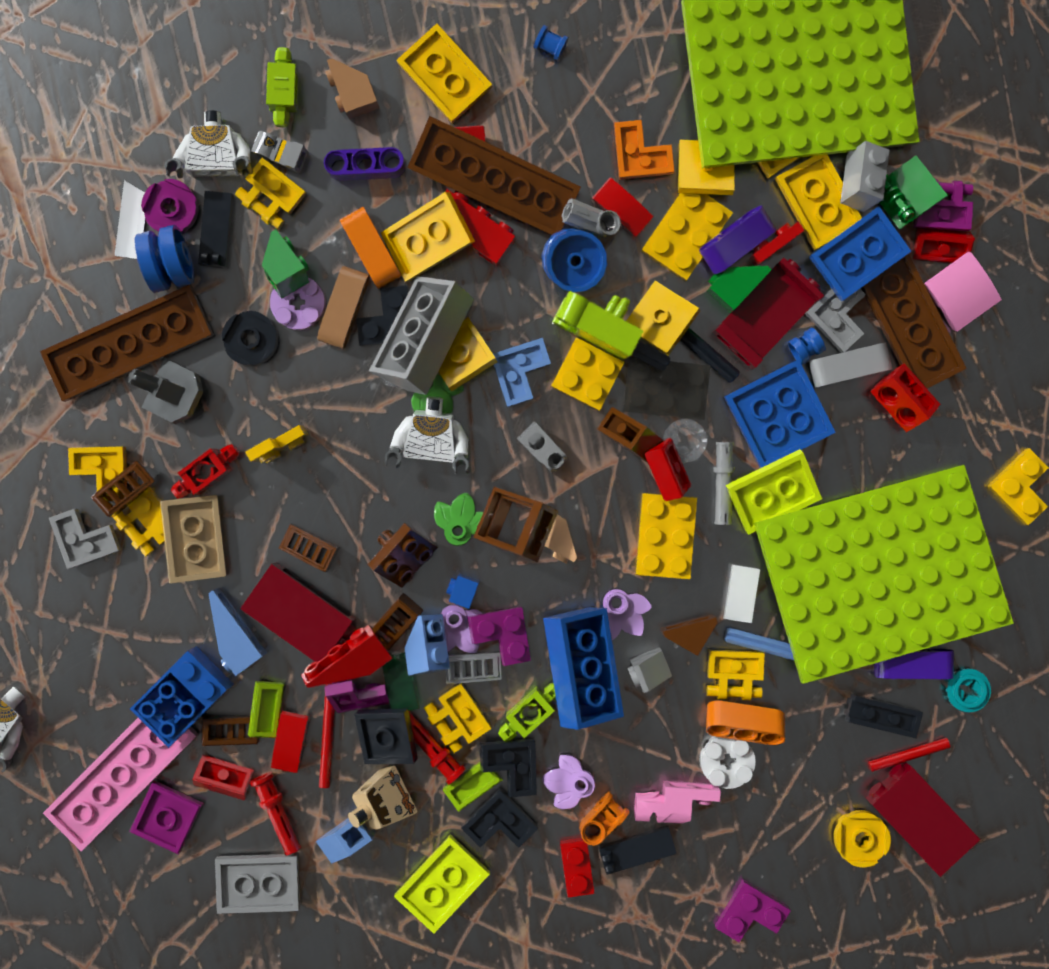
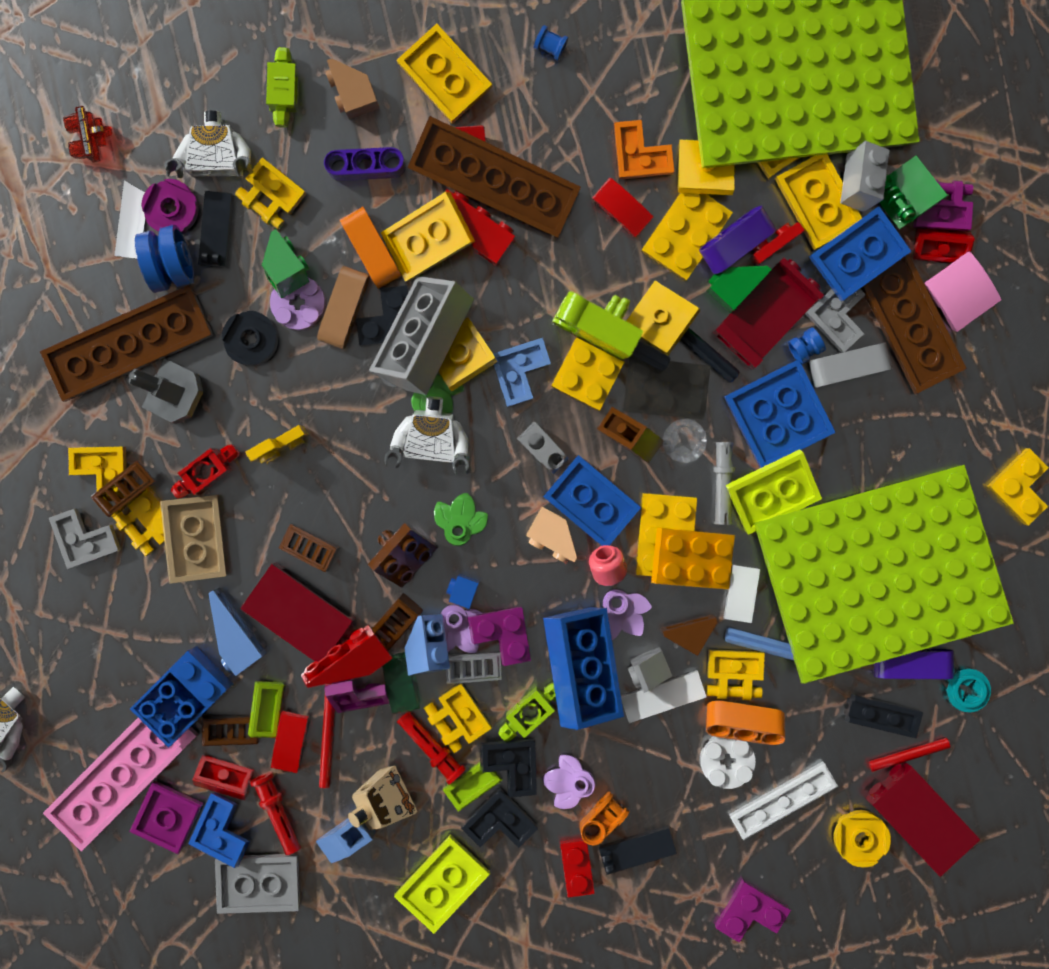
(83, 123): none -> clear red hips
(212, 833): none -> blue plate
(280, 151): light grey leg -> none
(386, 736): black plate -> none
(535, 529): reddish brown window -> none
(589, 219): light grey piece -> none
(589, 266): blue wheel -> none
(592, 501): none -> blue plate
(607, 565): none -> coral head
(663, 697): none -> white tile
(668, 470): red slope -> none
(675, 801): bright pink plate -> none
(692, 558): none -> light orange plate
(783, 800): none -> white tile
(905, 398): red brick -> none

